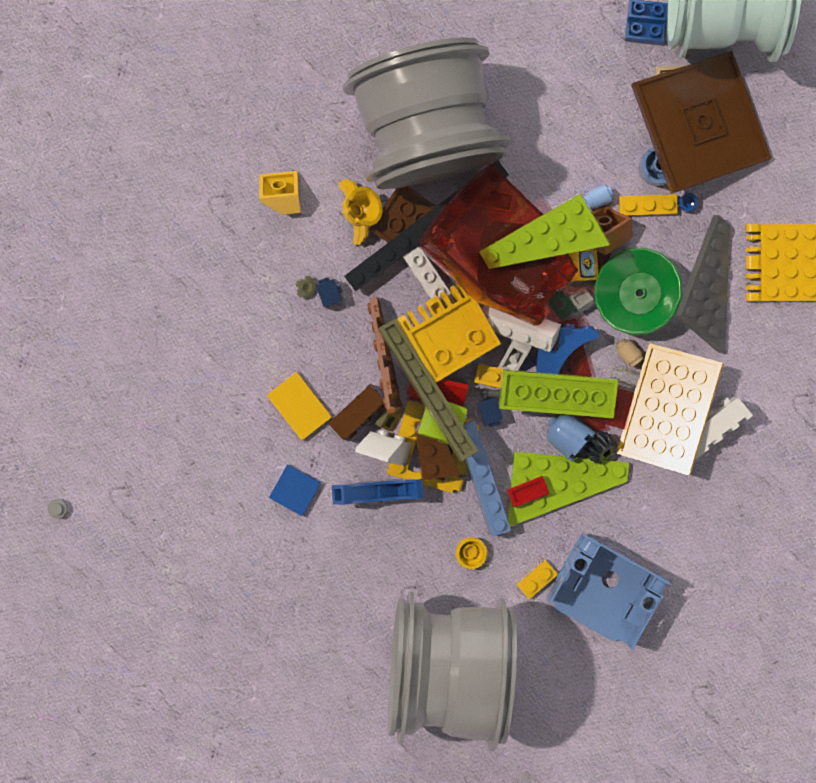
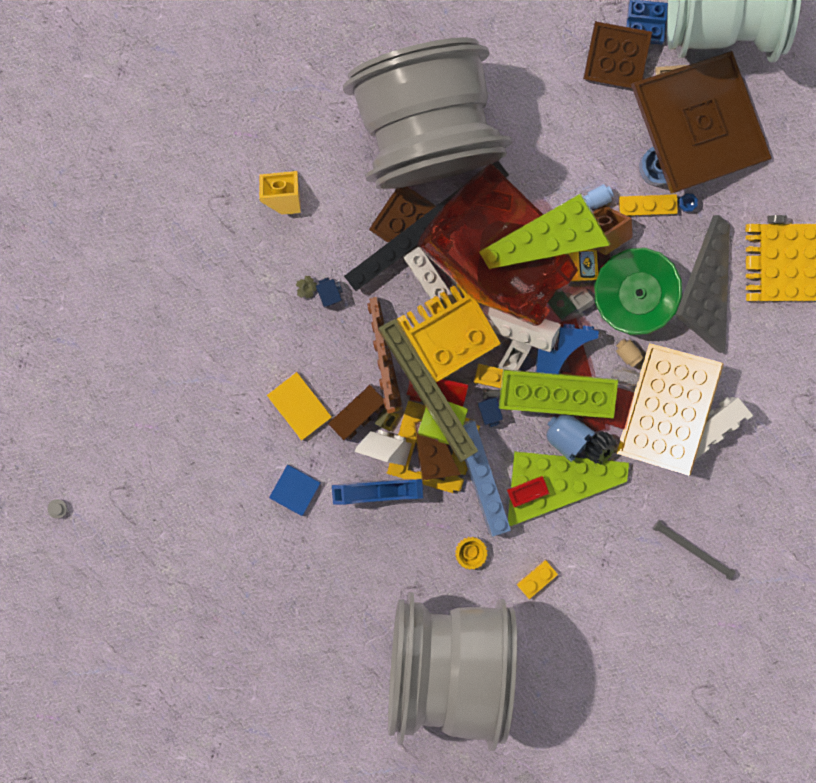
(361, 208): yellow helmet -> none
(614, 611): medium blue piece -> none
(617, 54): none -> reddish brown plate
(729, 573): none -> dark grey bar
(777, 219): none -> dark grey tile

